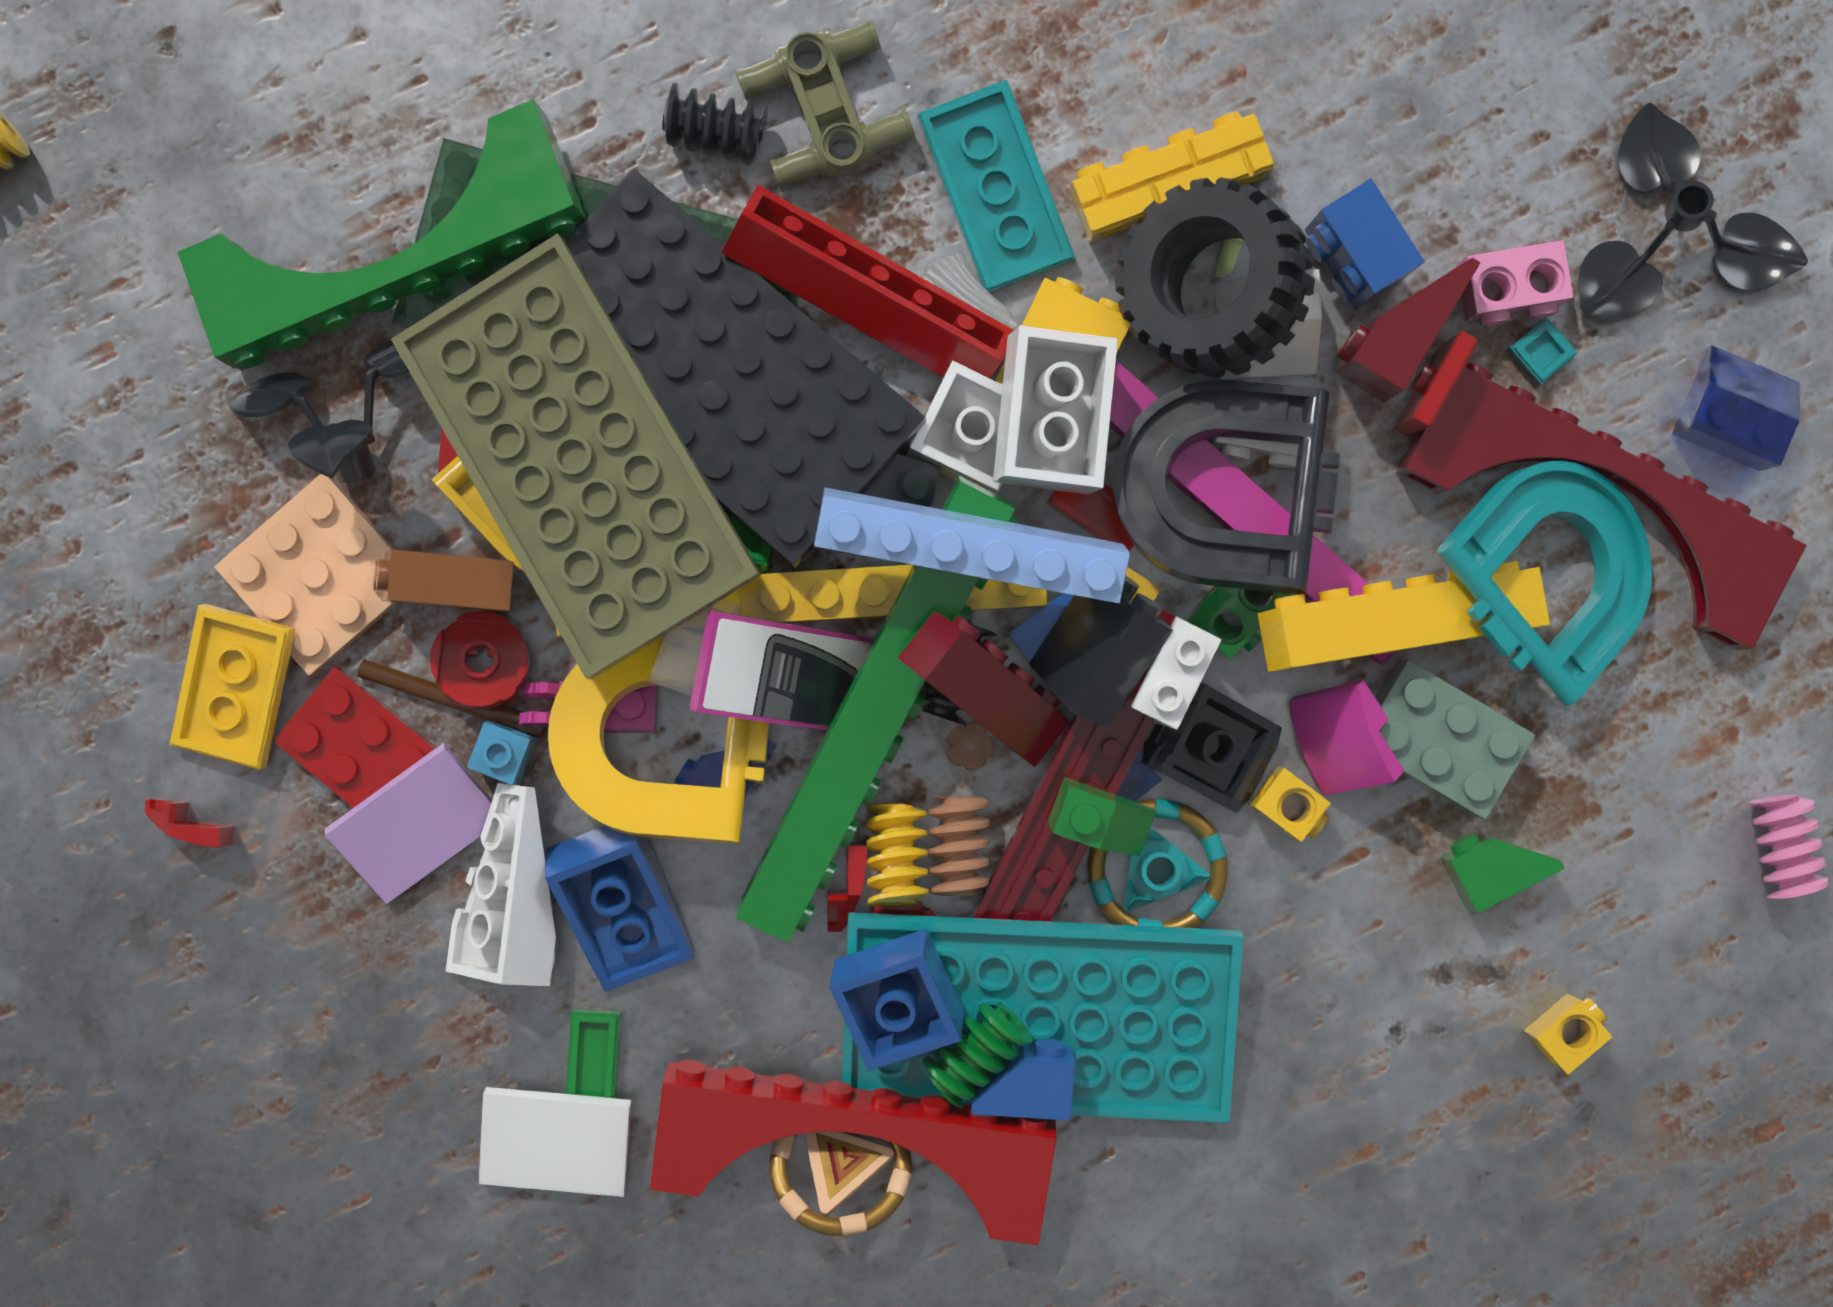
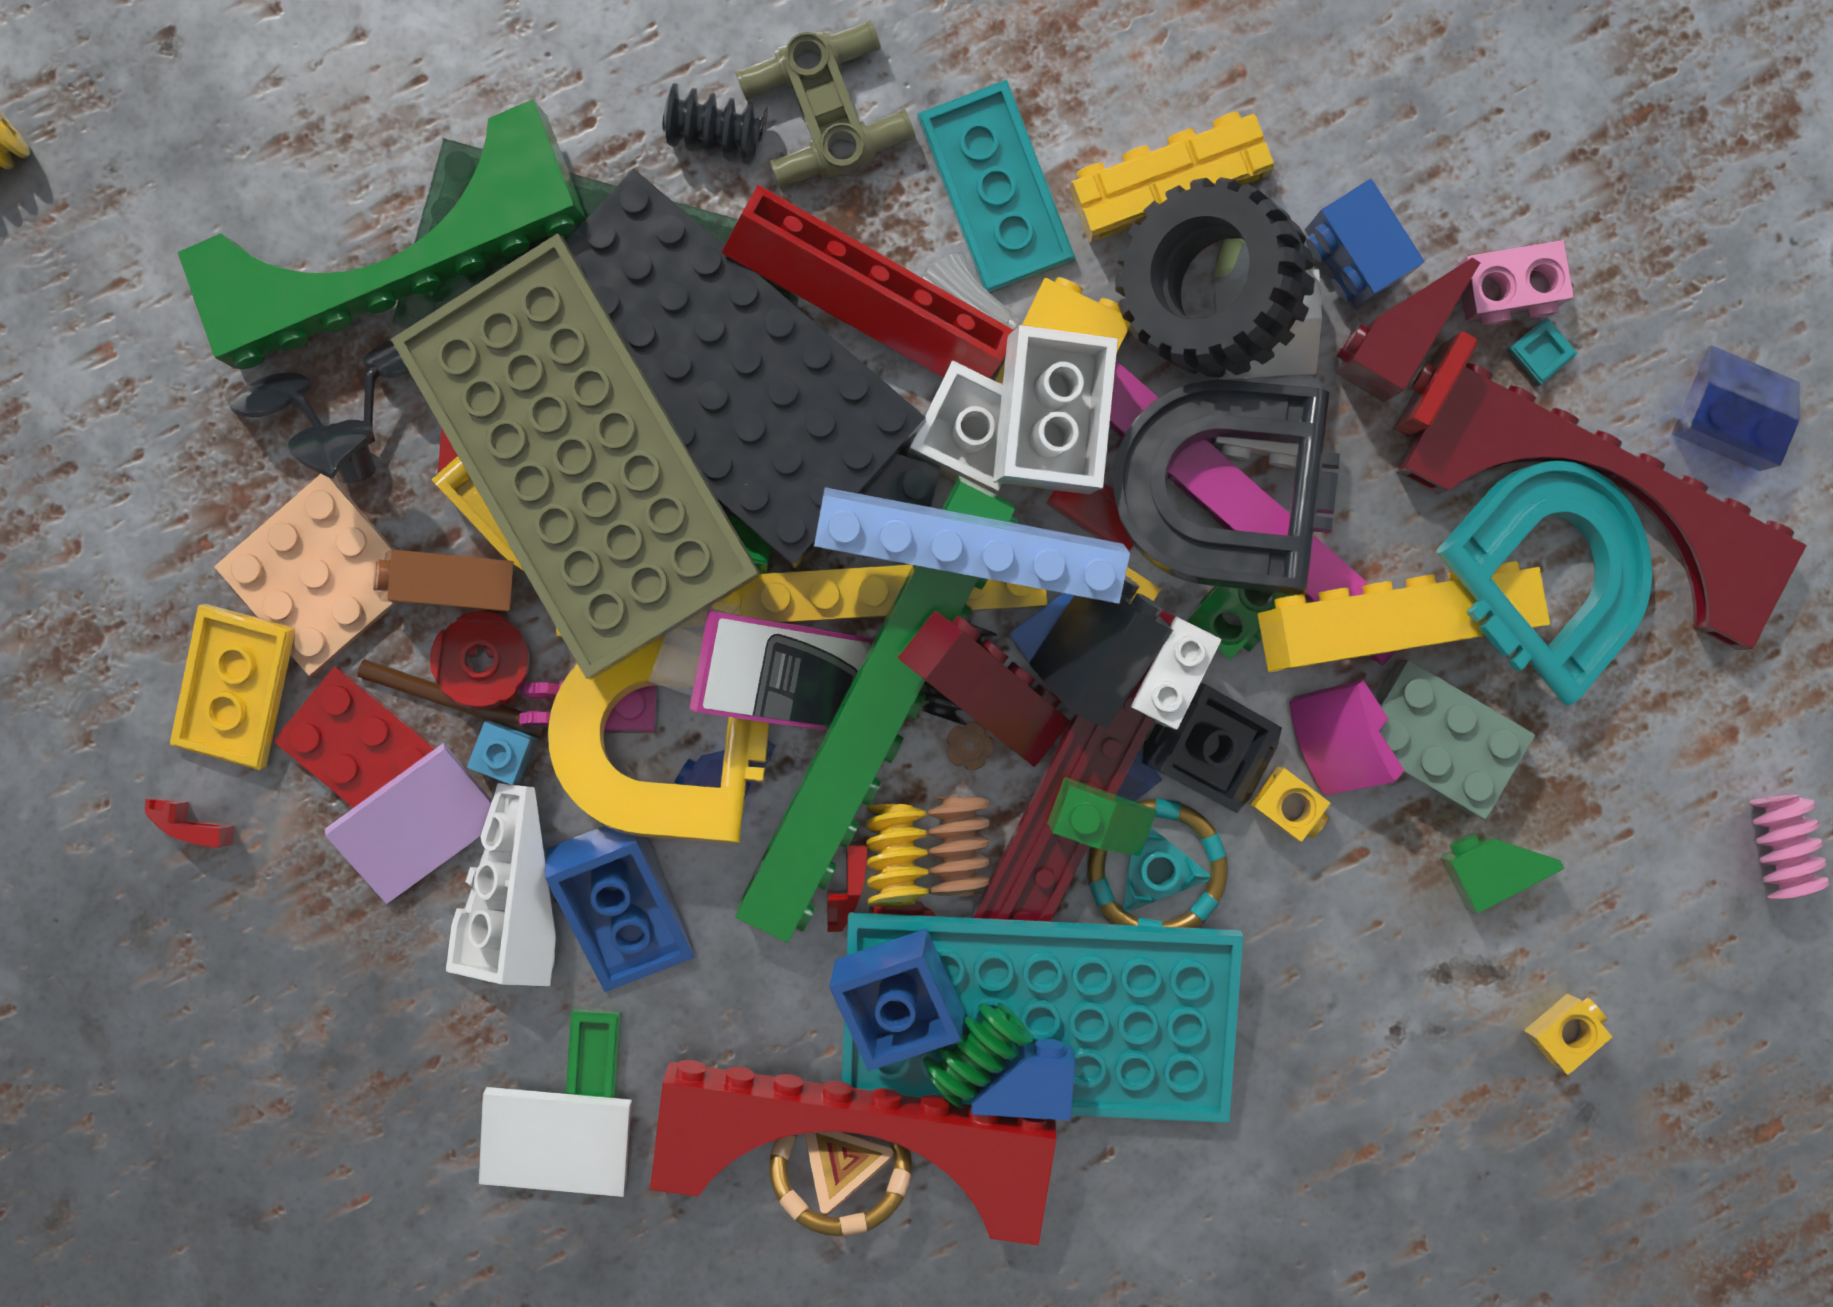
(1666, 154): black plant -> none

